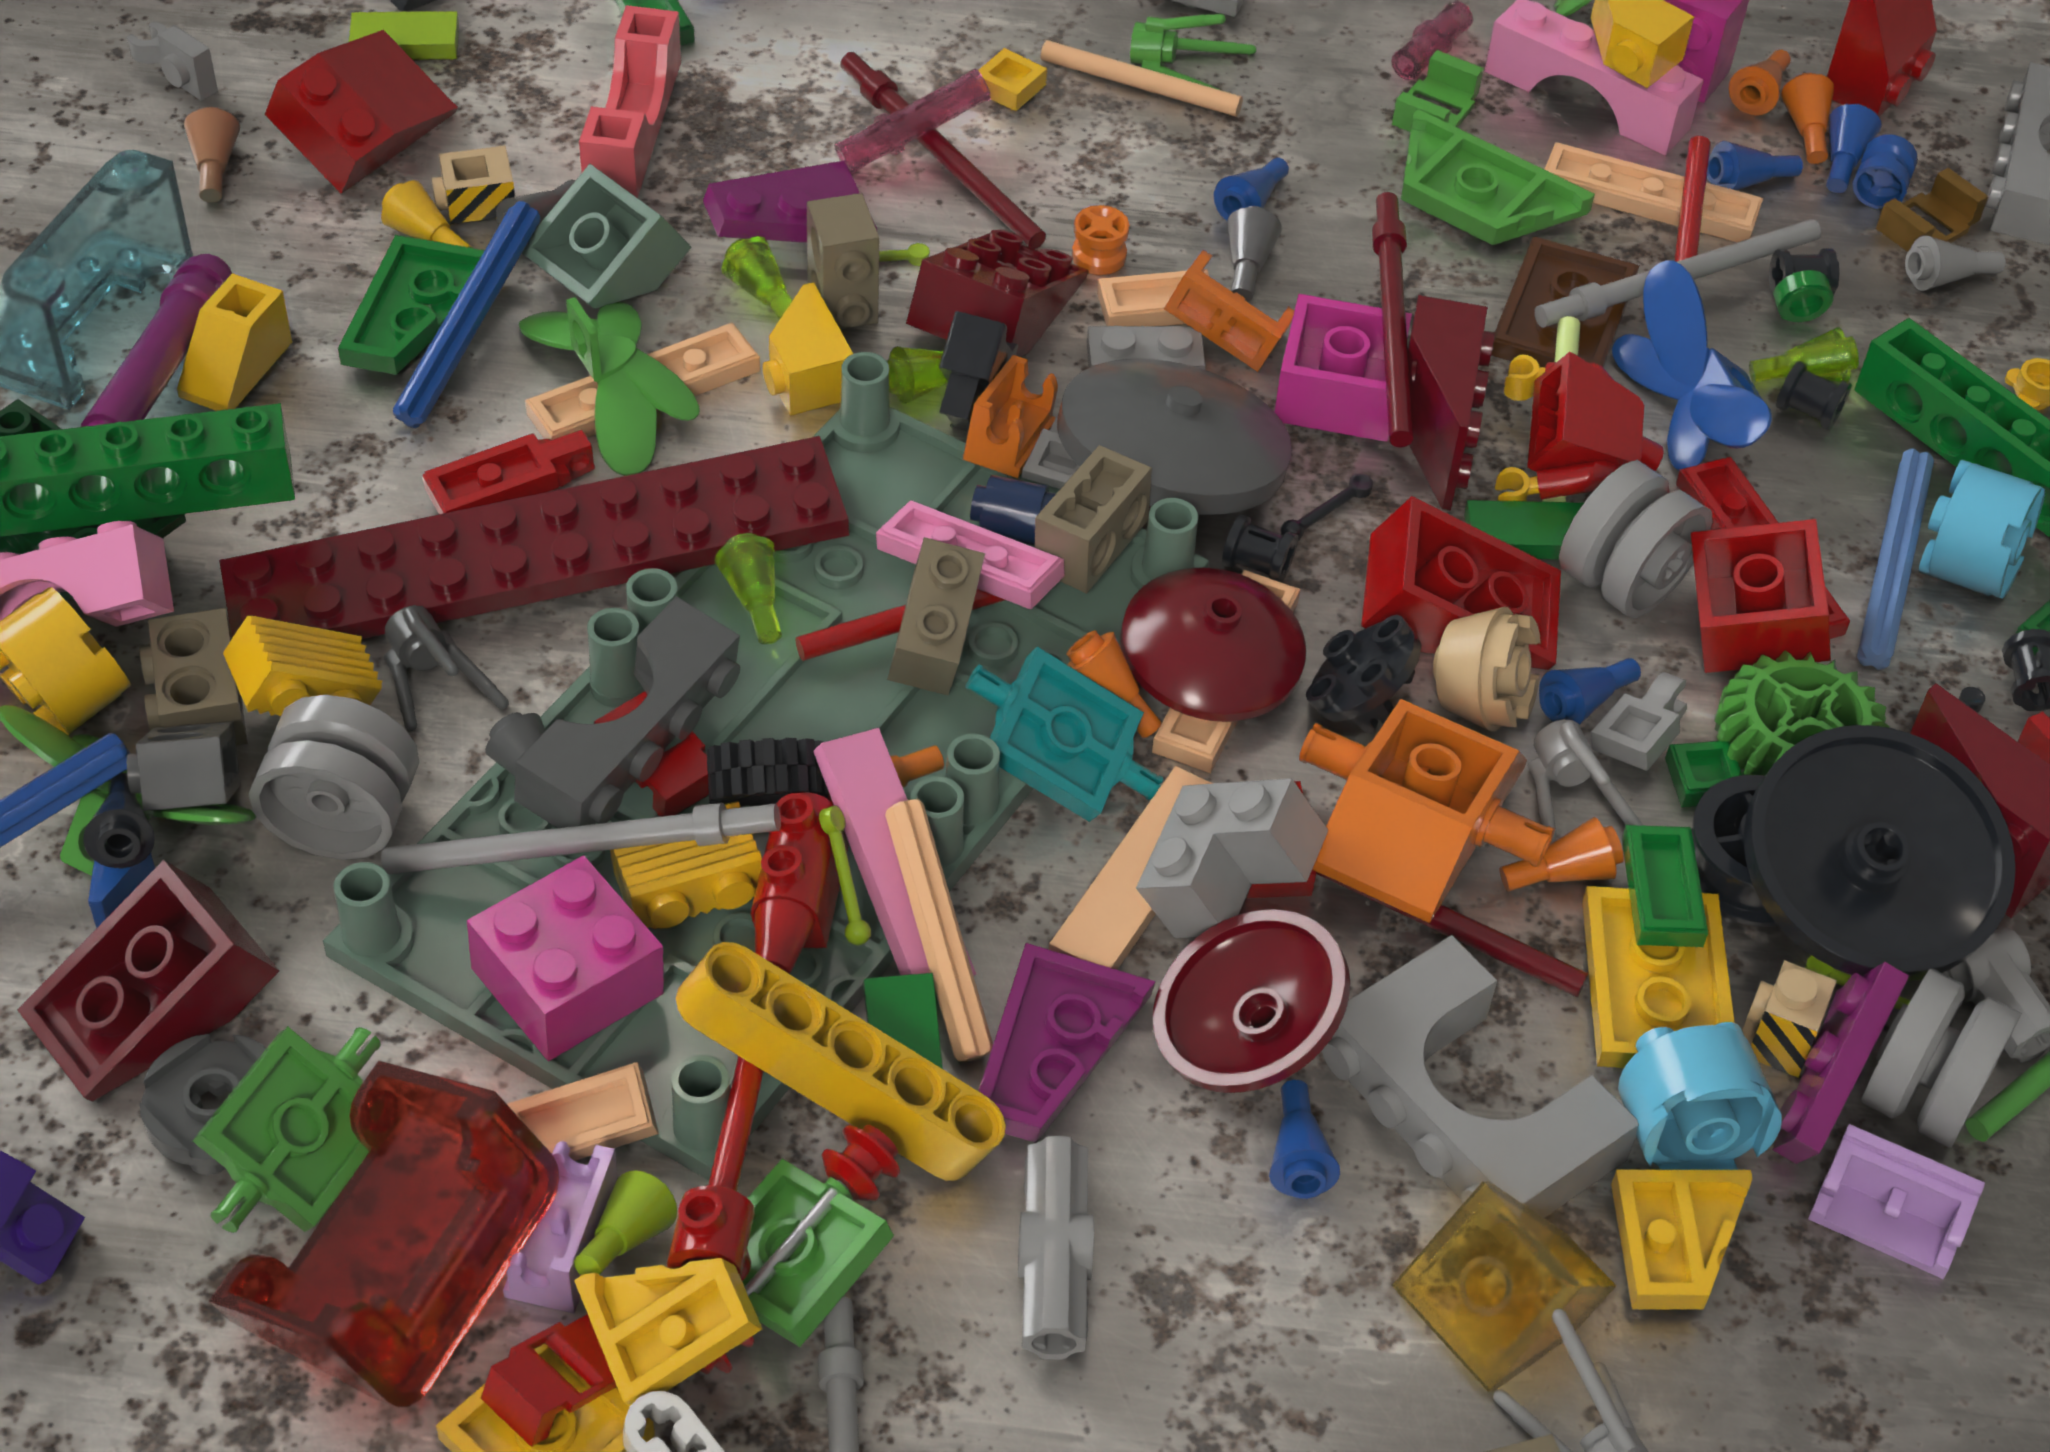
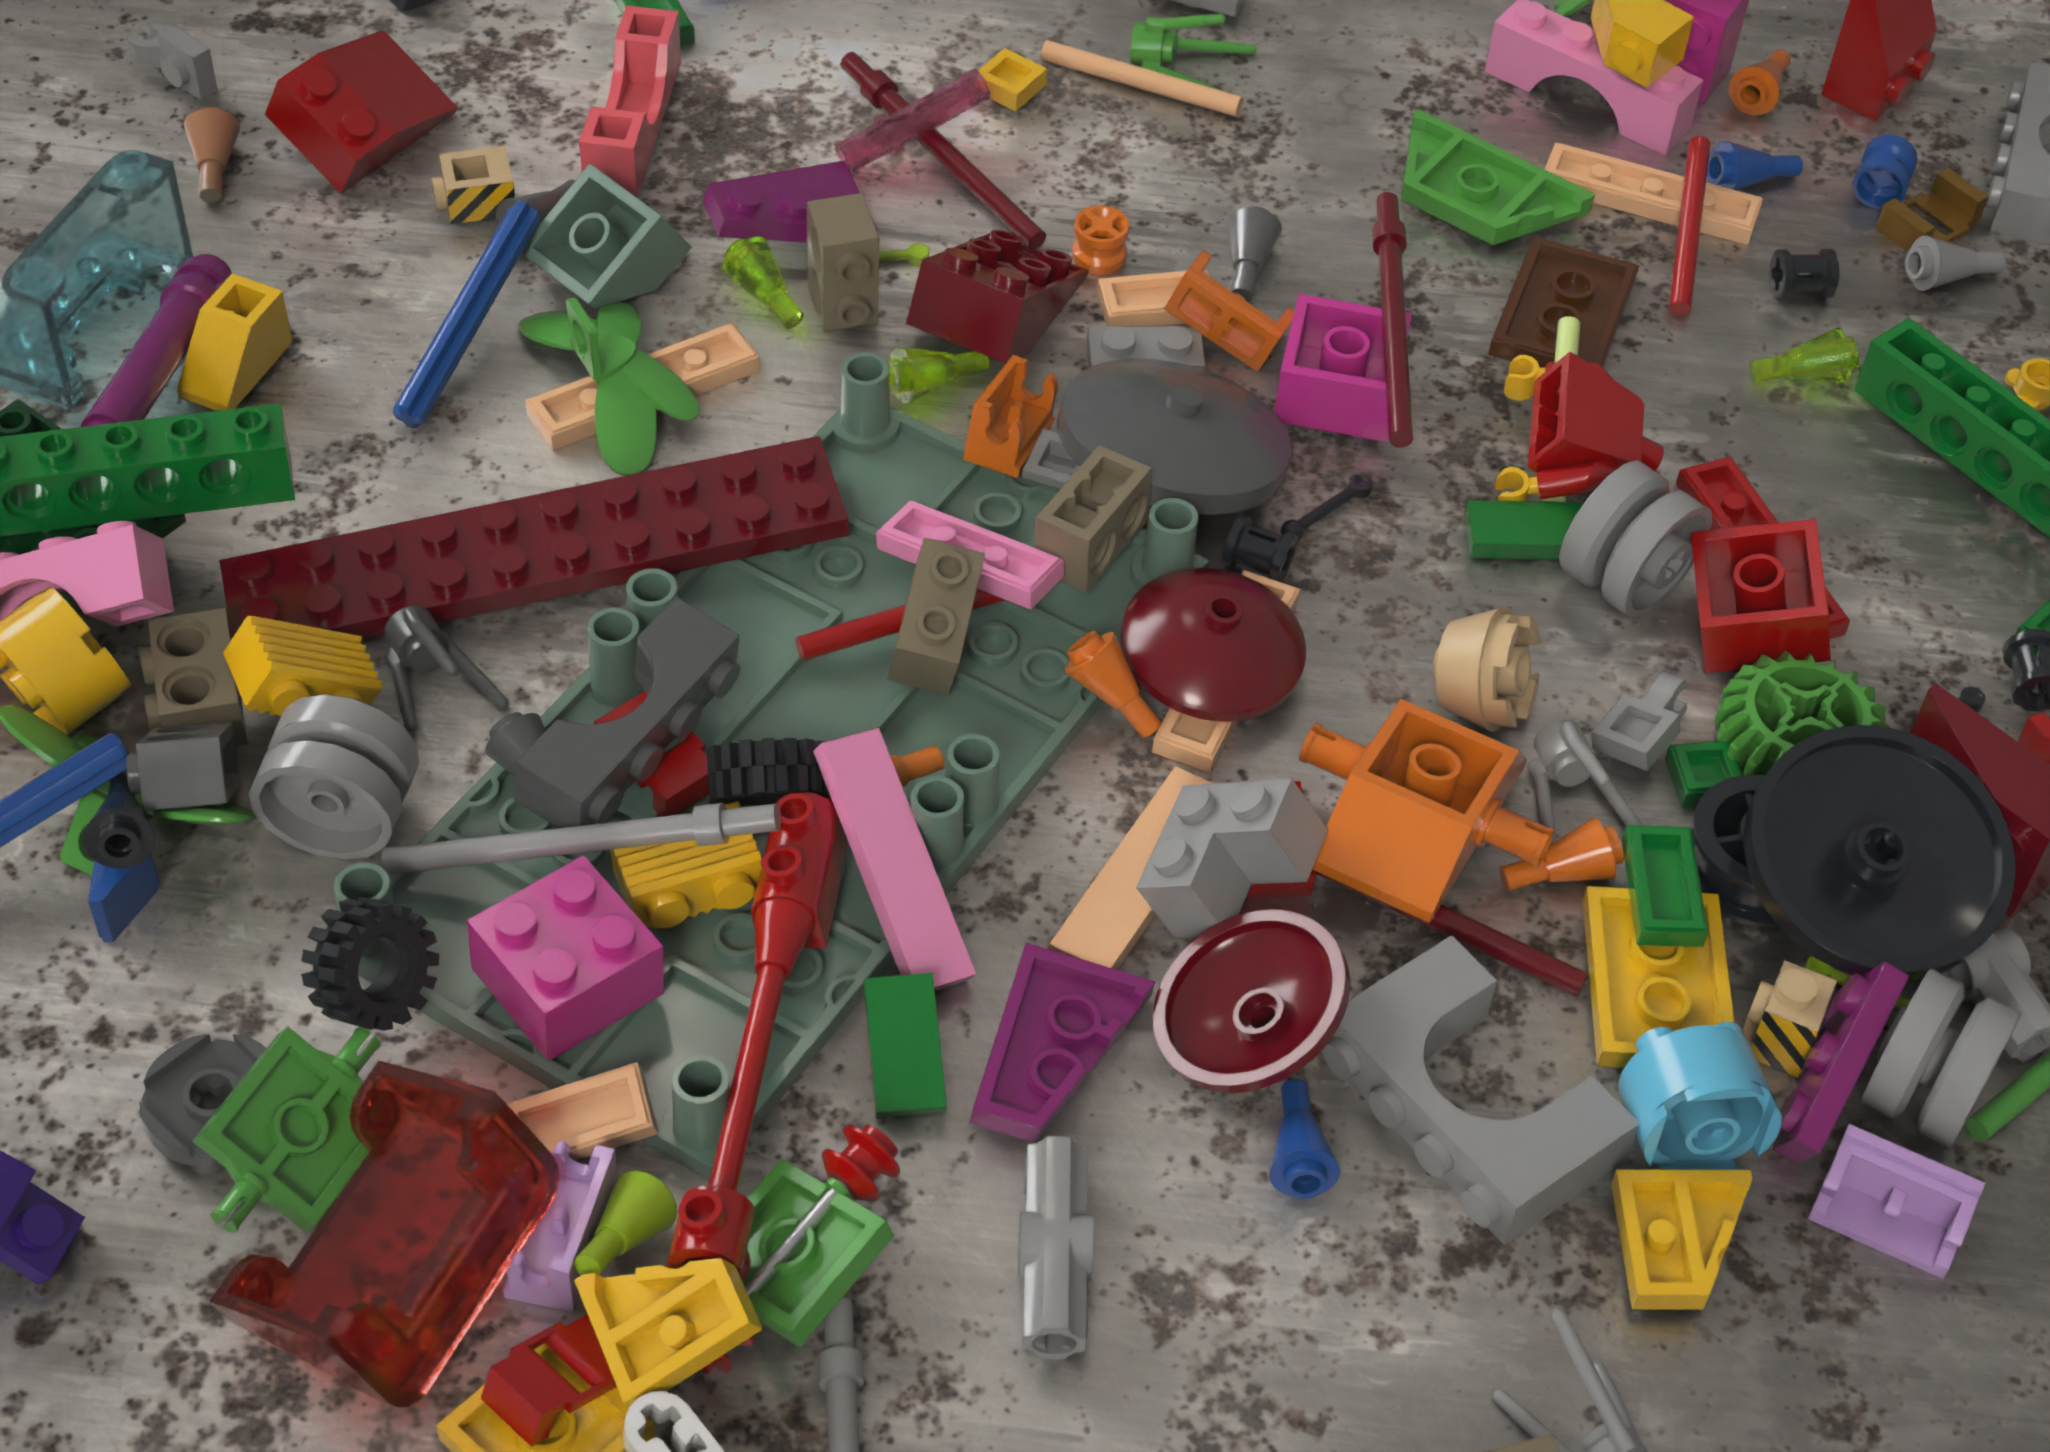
(144, 980): dark red slope -> none
(339, 956): none -> black tyre
(406, 303): green wing -> none
(414, 213): yellow cone -> none
(419, 34): lime tile -> none
(509, 471): red hinge -> none
(749, 569): clear neon green cone -> none
(806, 354): yellow slope -> none
(833, 823): lime hinge -> none
(839, 1060): yellow beam -> none
(939, 930): light nougat axle -> none
(969, 362): black piece -> none
(1009, 507): dark blue brick -> none
(1064, 734): teal plate -> none
(1249, 187): blue cone -> none
(1365, 672): black plate -> none
(1431, 36): clear pink pin -> none
(1444, 387): dark red slope -> none
(1445, 569): red slope -> none
(1448, 82): bright green piece -> none
(1496, 1280): clear yellow slope -> none
(1580, 691): blue cone -> none
(1592, 299): light grey bar -> none
(1711, 391): blue piece -> none
(1803, 296): green tile -> none
(1809, 105): orange cone -> none
(1813, 395): black bush -> none
(1849, 133): blue cone -> none
(1895, 560): medium blue axle -> none
(1982, 529): medium azure brick -> none

